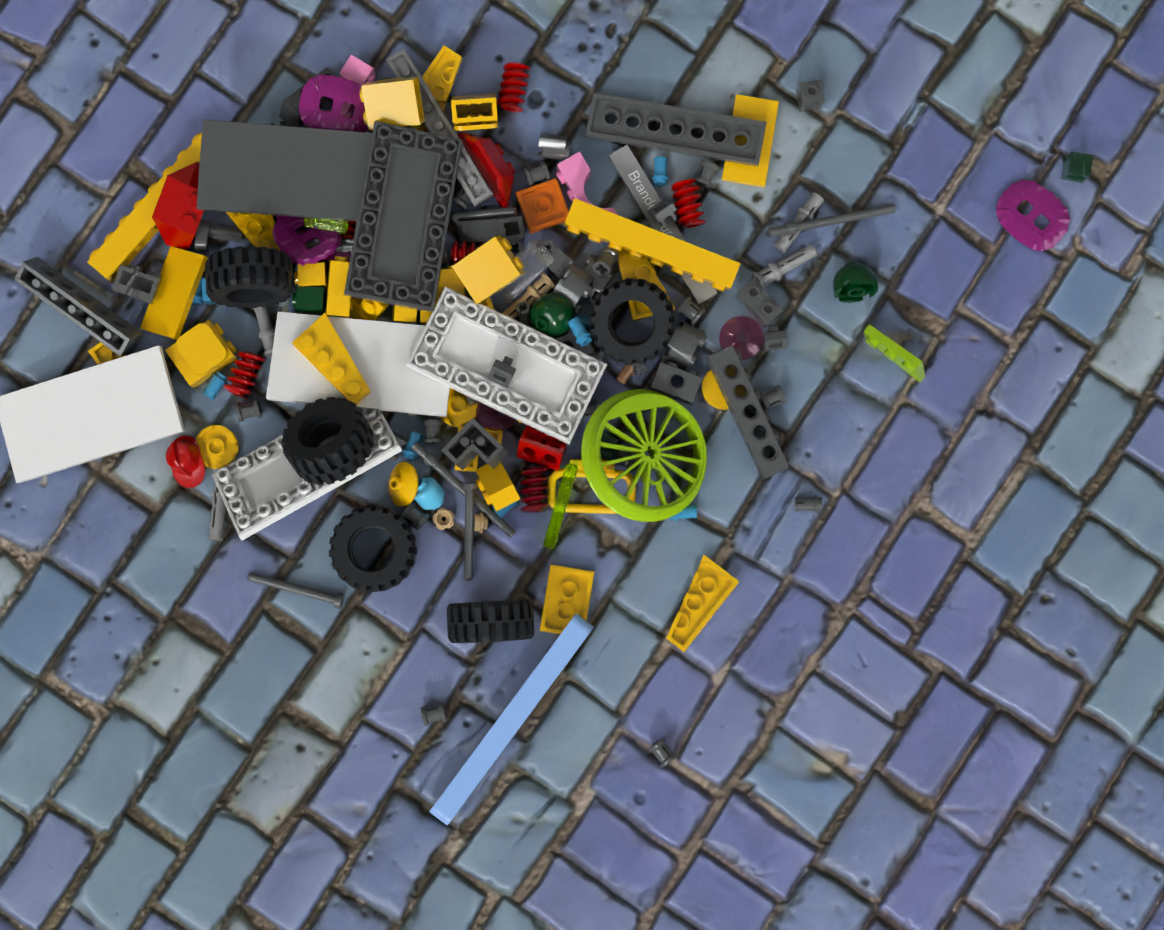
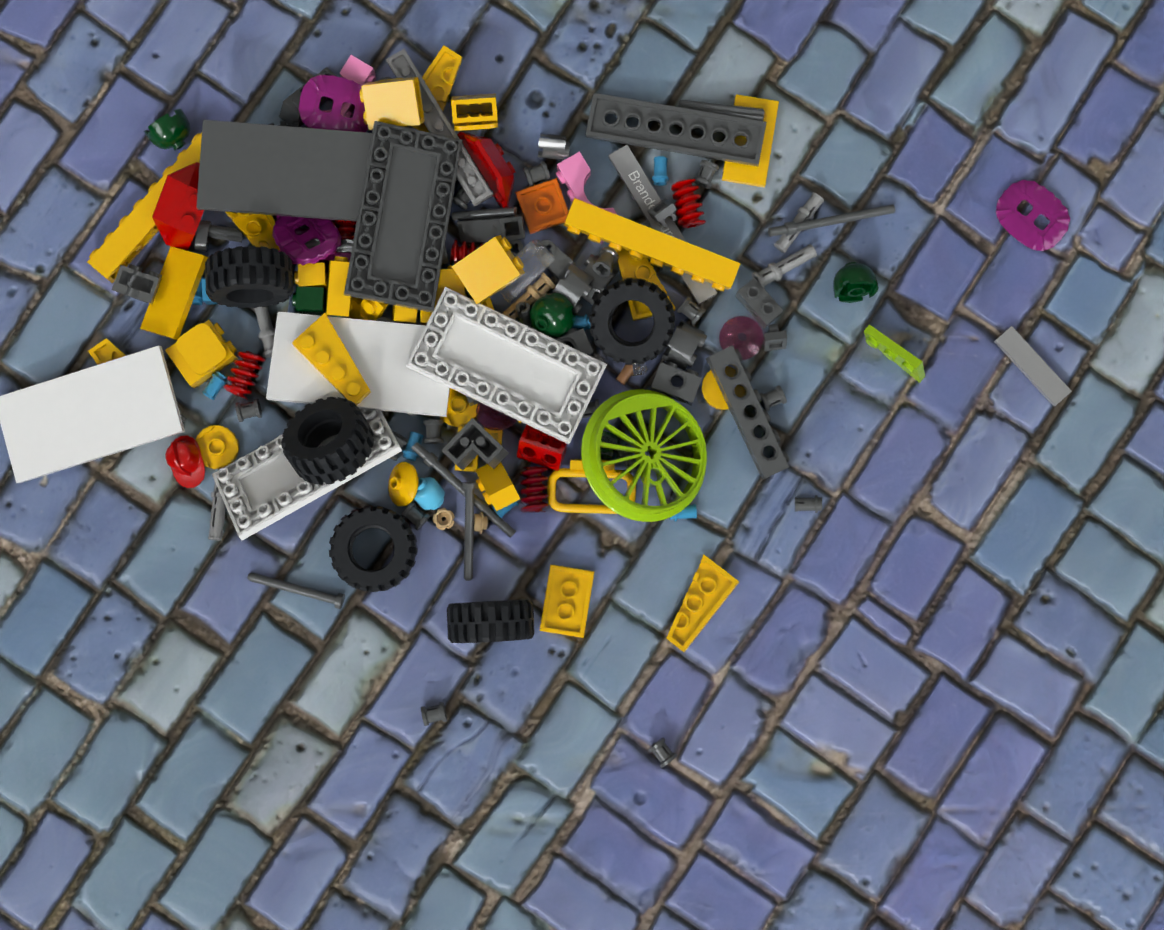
(78, 306): dark grey brick -> none
(169, 131): none -> dark green cylinder
(327, 224): clear neon green axle -> none
(502, 371): dark grey tile -> none
(511, 719): light blue beam -> none
(512, 85): red piece -> none
(560, 505): clear neon green axle -> none
(582, 336): dark azure pin -> none
(737, 111): none -> dark grey axle
(810, 95): dark grey brick -> none
(1032, 366): none -> light grey tile
(1077, 167): clear green brick -> none

